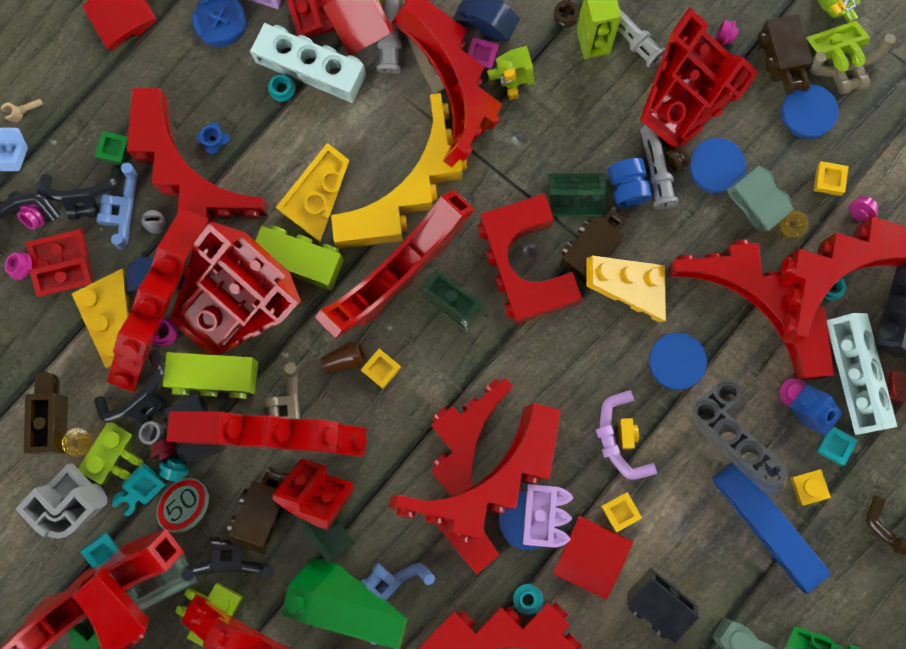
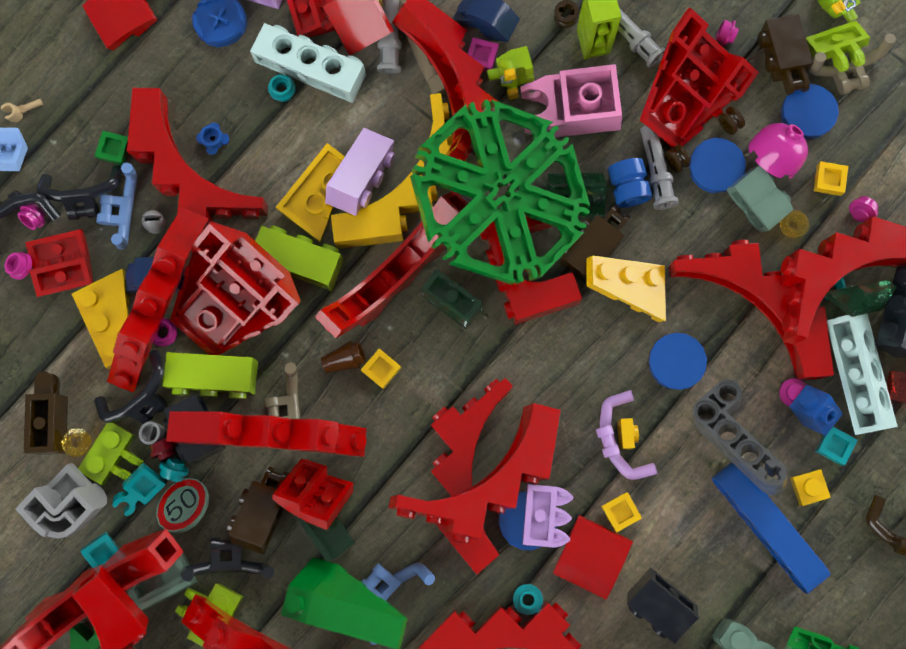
(360, 172): none -> lavender brick
(487, 176): none -> green plate
(578, 100): none -> bright pink brick
(731, 120): none -> dark brown bush
(780, 149): none -> dark pink cylinder
(862, 299): none -> clear green panel

